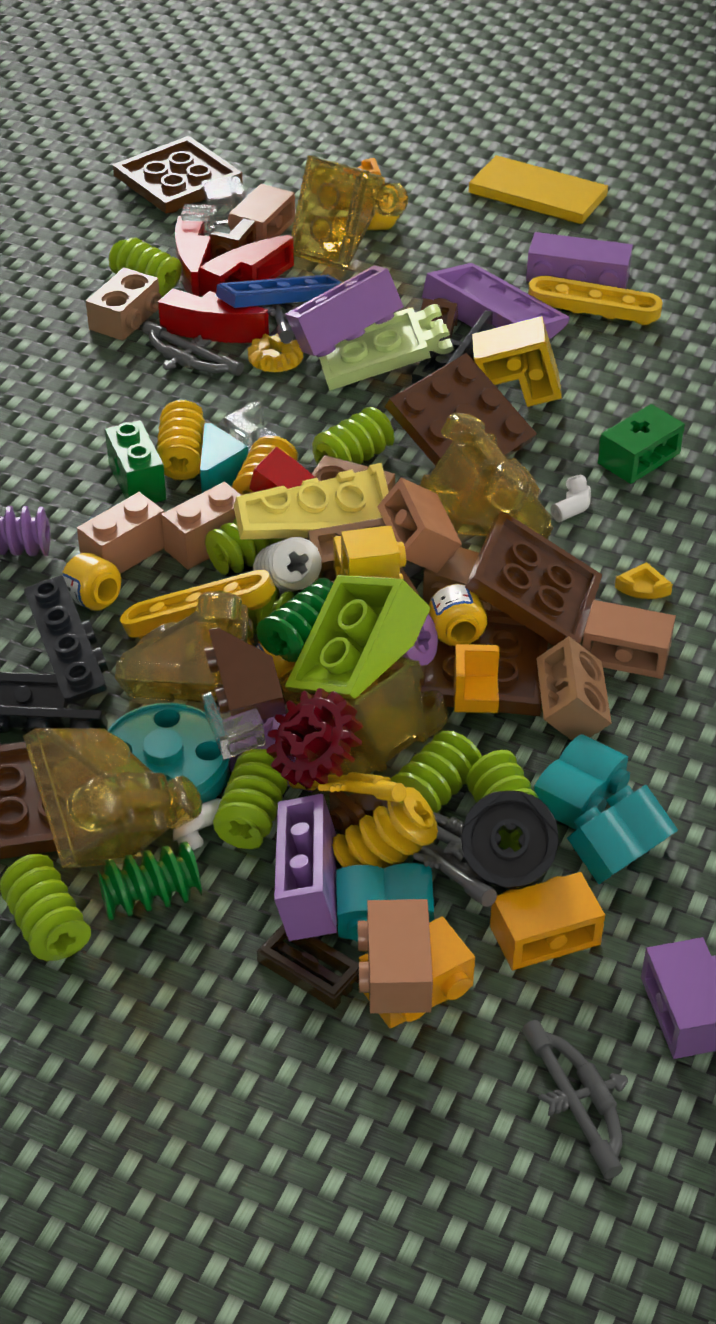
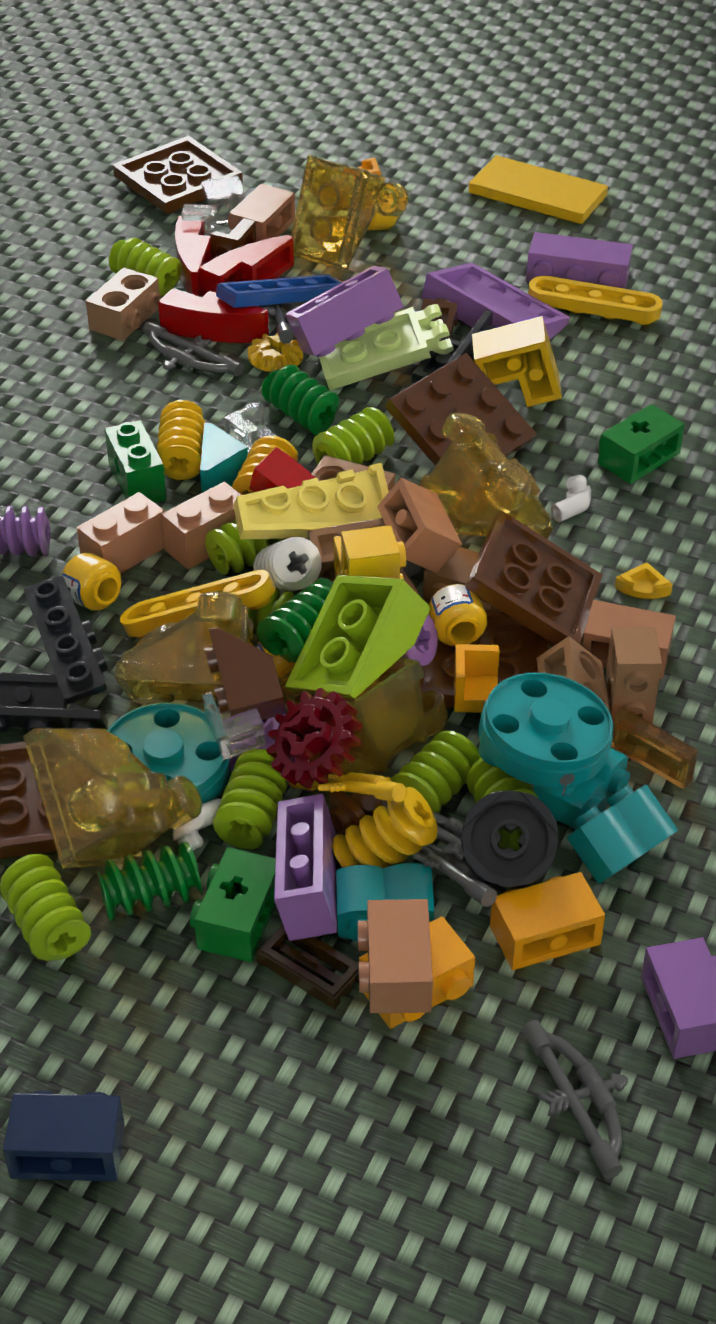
(64, 1136): none -> dark blue brick
(235, 905): none -> green brick
(301, 398): none -> green piece
(545, 731): none -> teal piece
(633, 671): none -> medium nougat brick
(654, 748): none -> clear orange tile

